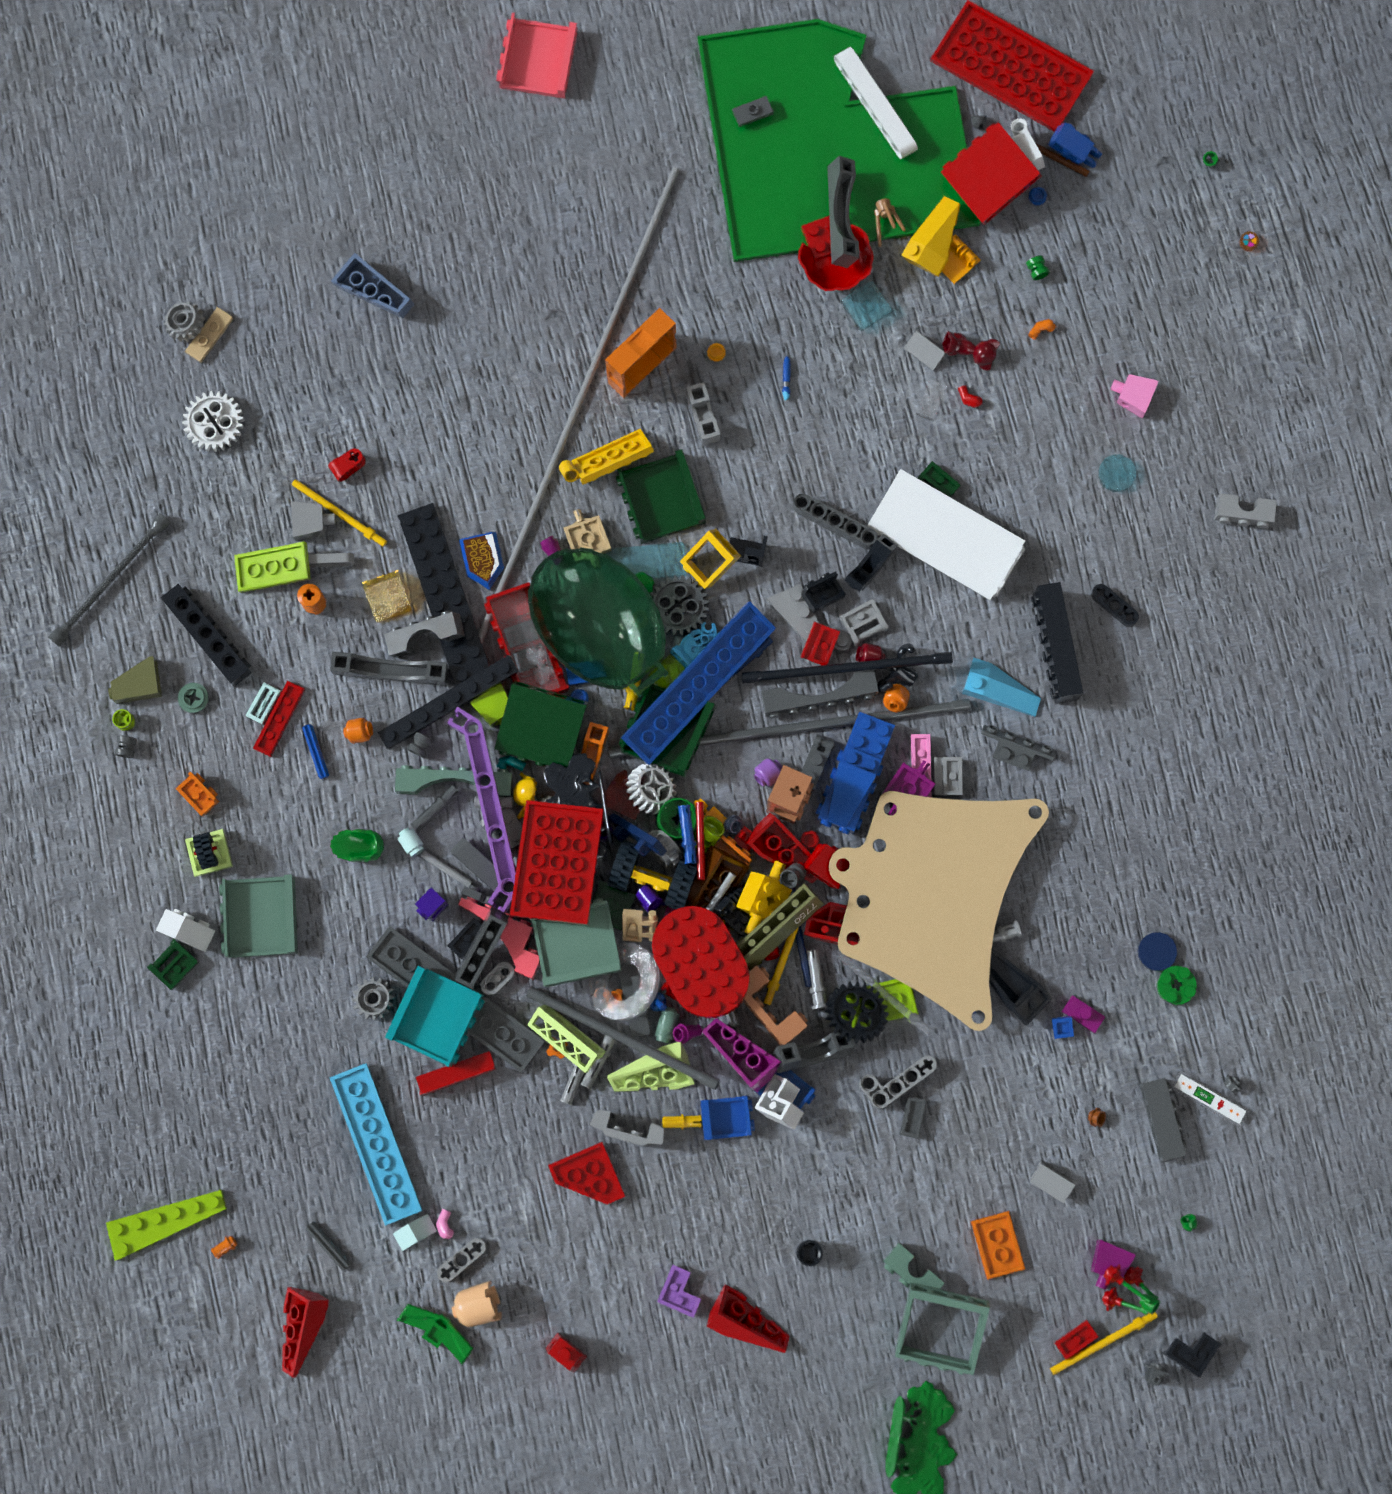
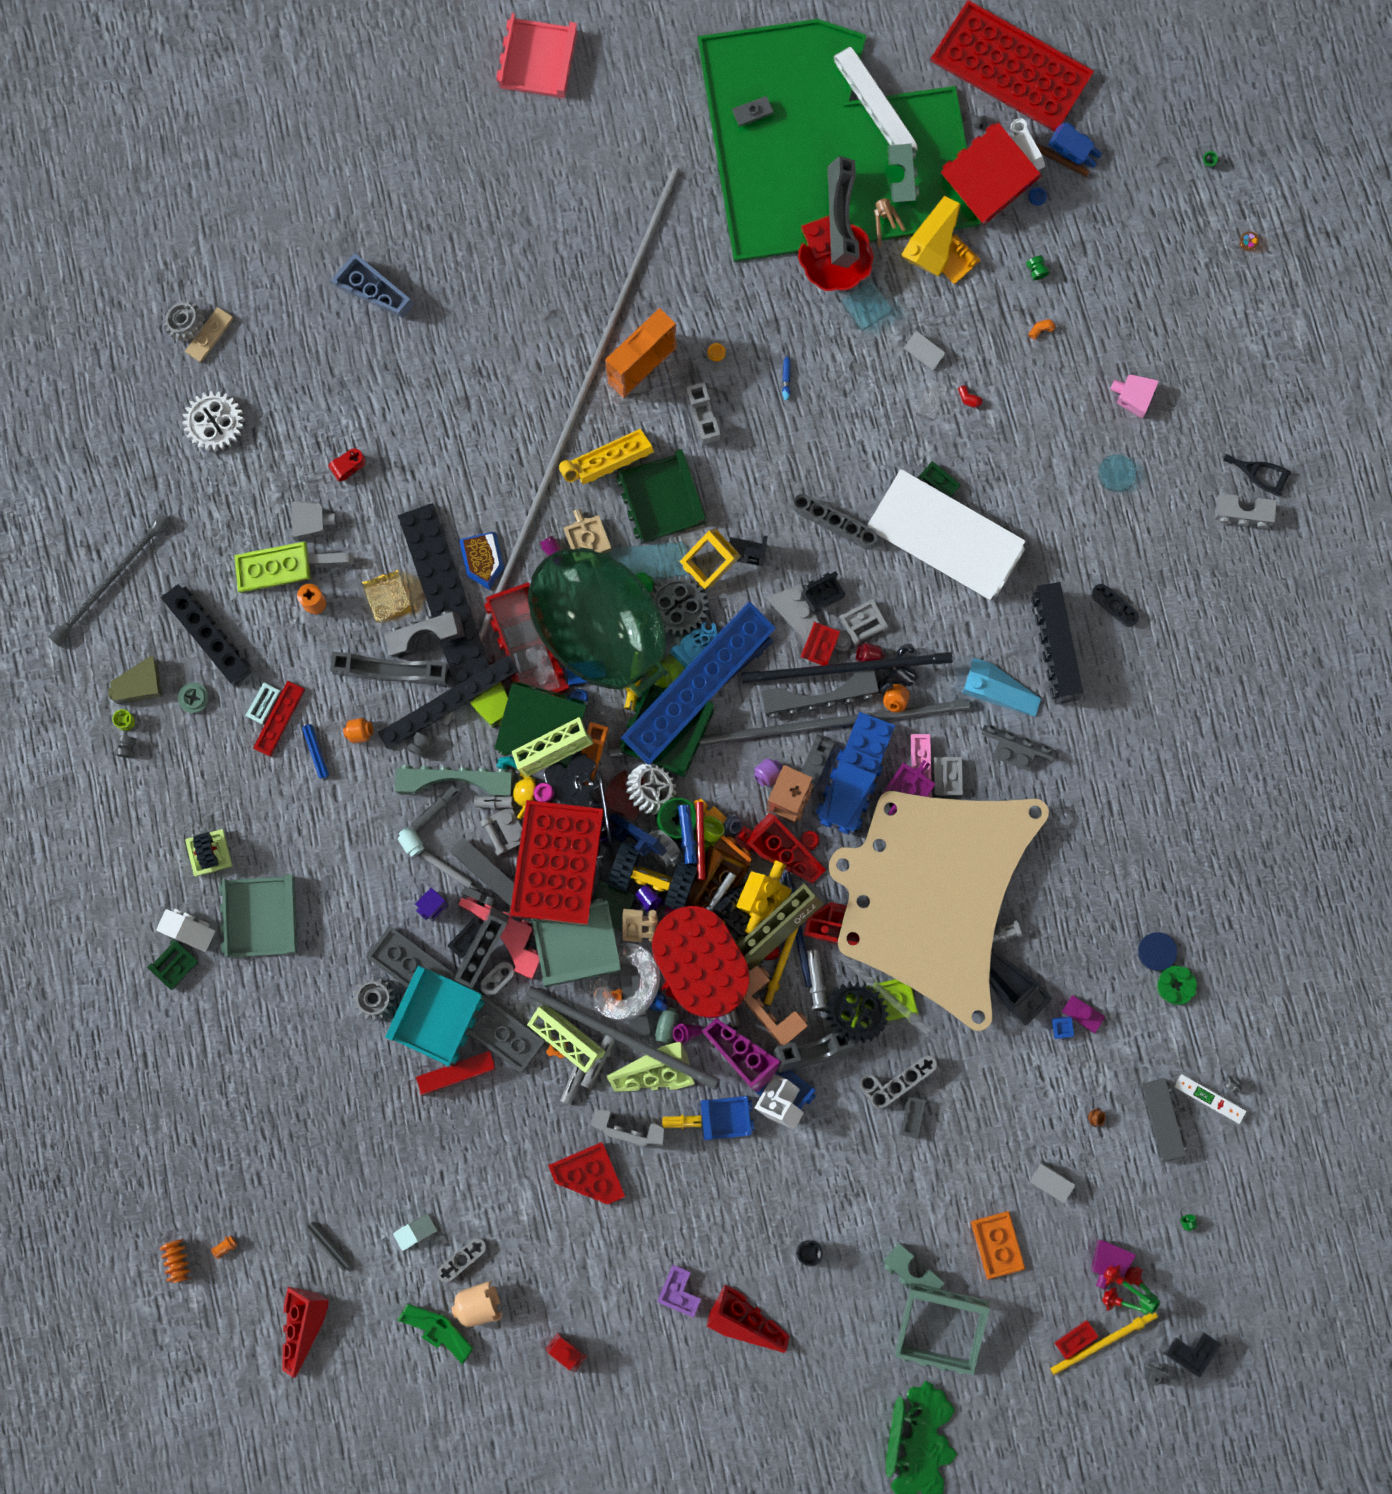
(148, 1227): lime wing -> none
(175, 1262): none -> orange piece
(197, 794): orange bracket -> none
(357, 845): green hair -> none
(368, 532): yellow bar -> none
(376, 1144): medium azure plate -> none
(442, 1226): bright pink arm -> none
(490, 805): medium lavender piece -> none
(544, 792): none -> dark pink tile
(552, 751): none -> yellowish green fence
(793, 875): dark grey wheel -> none
(818, 864): red torso -> none
(871, 563): black arch -> none
(903, 156): none -> sand green arch
(983, 353): dark red animal -> none
(1253, 470): none -> black piece

